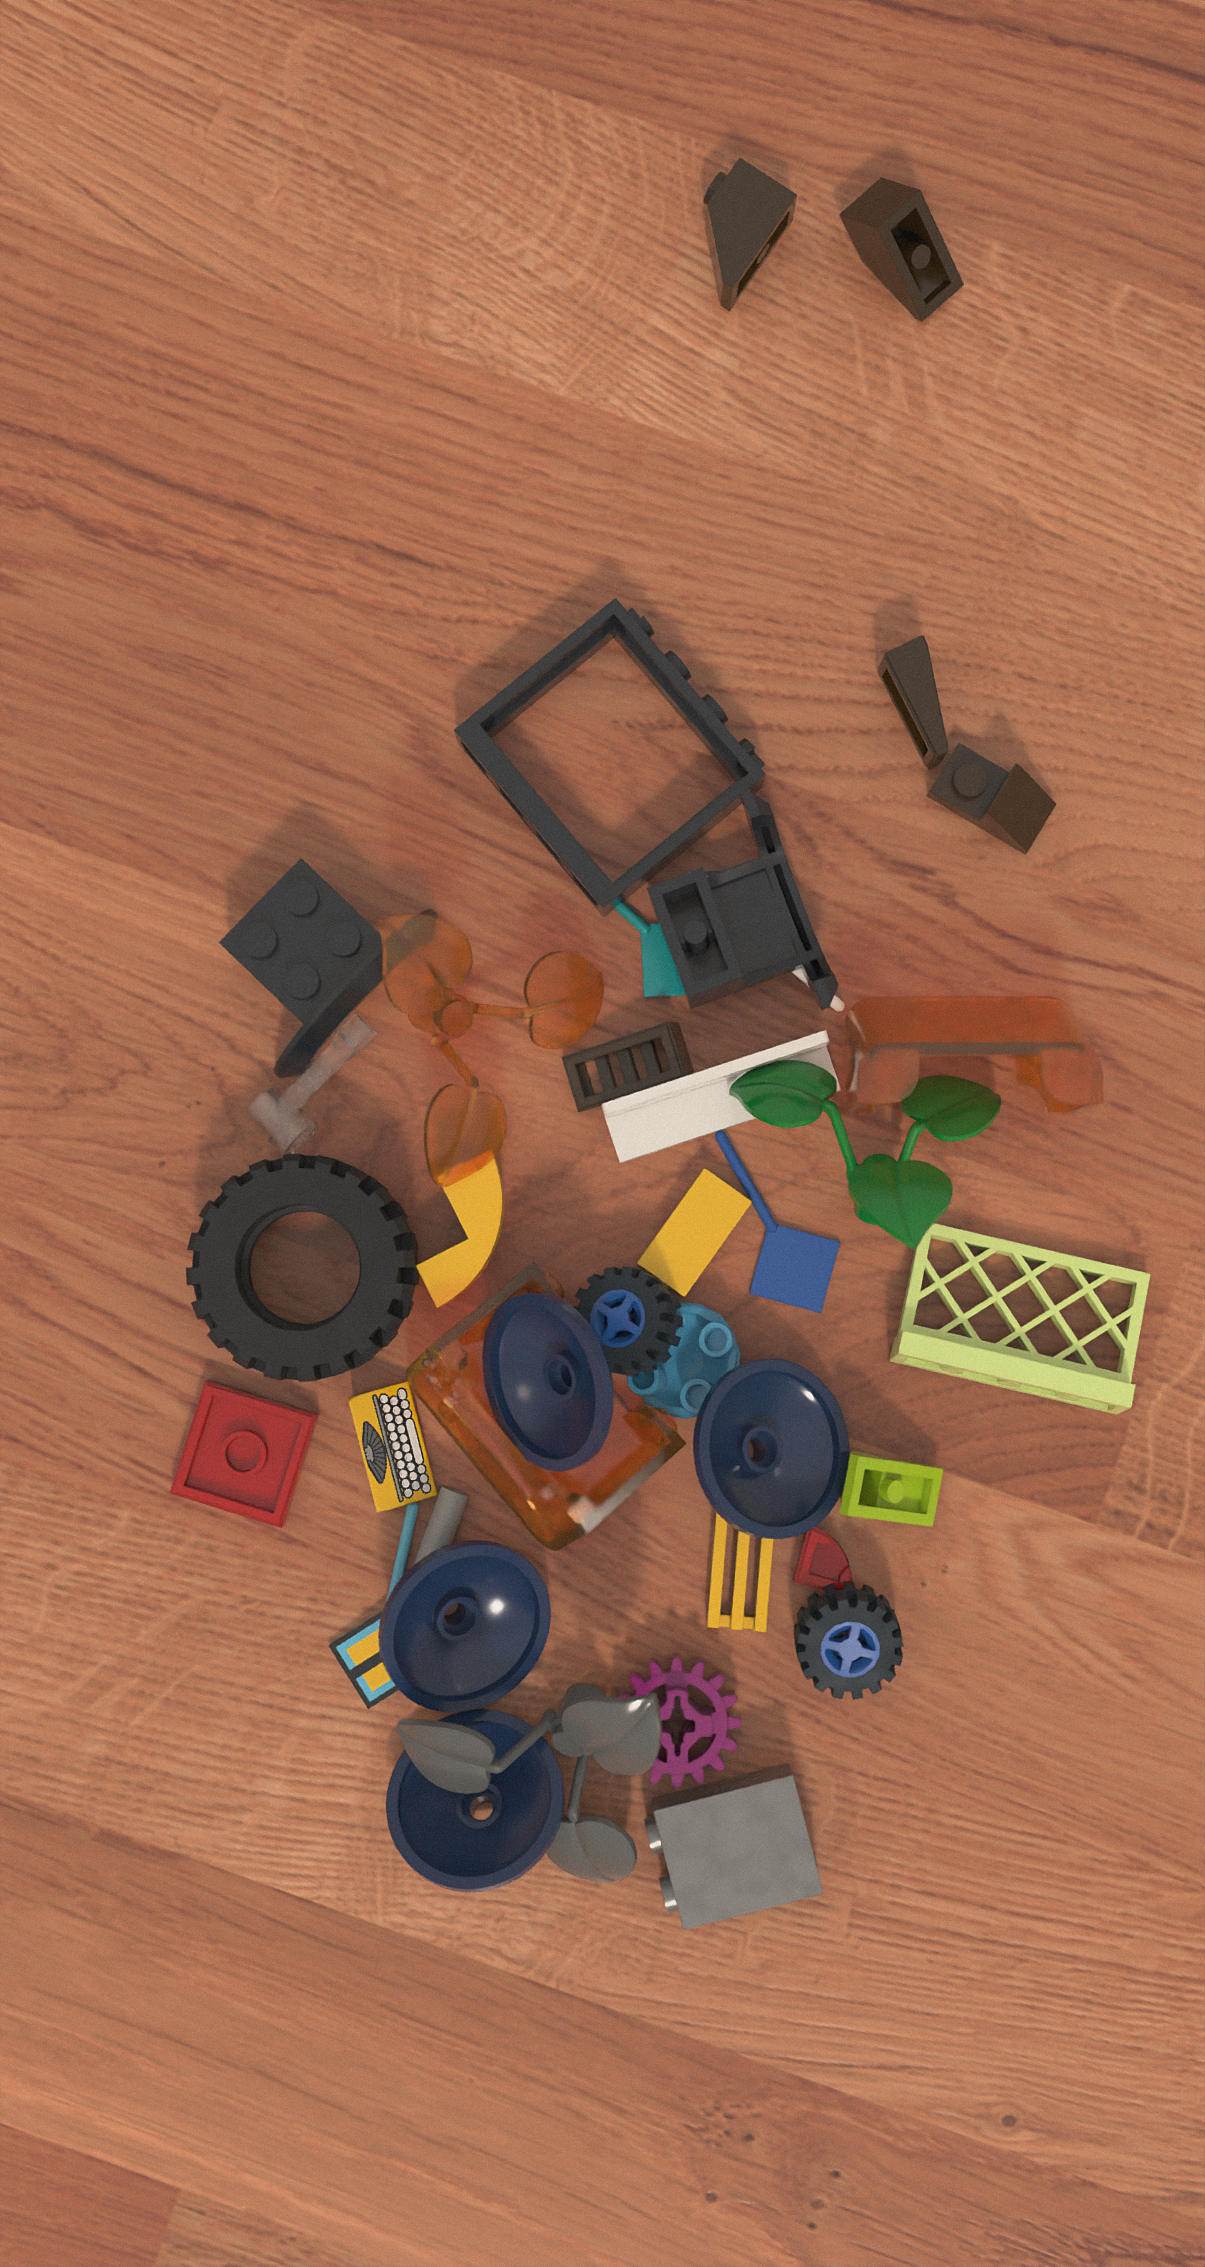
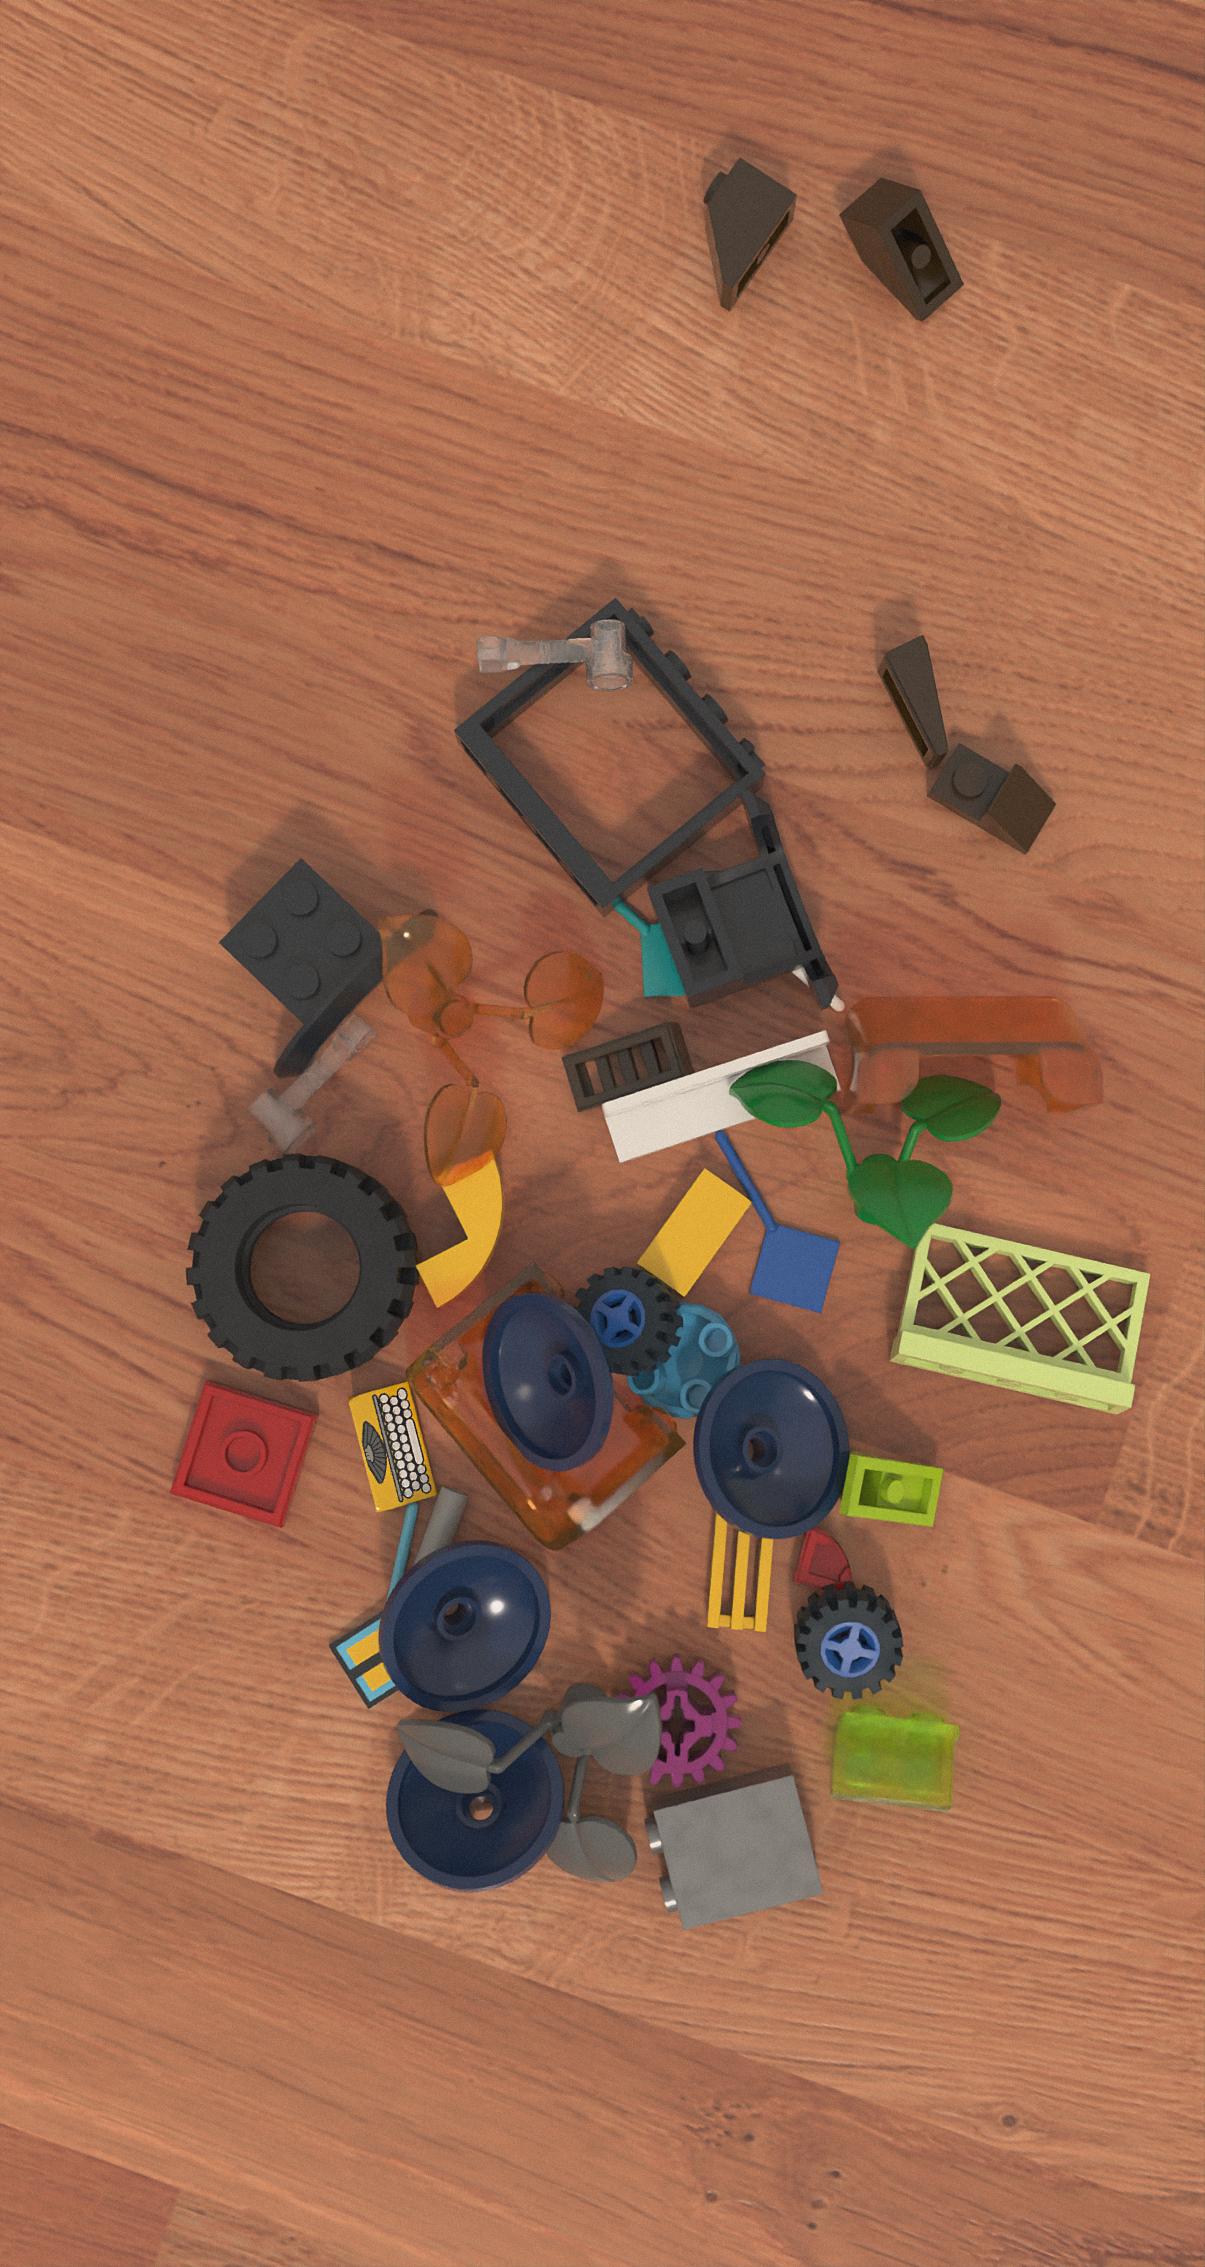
(604, 653): none -> clear brick
(893, 1759): none -> clear neon green bracket

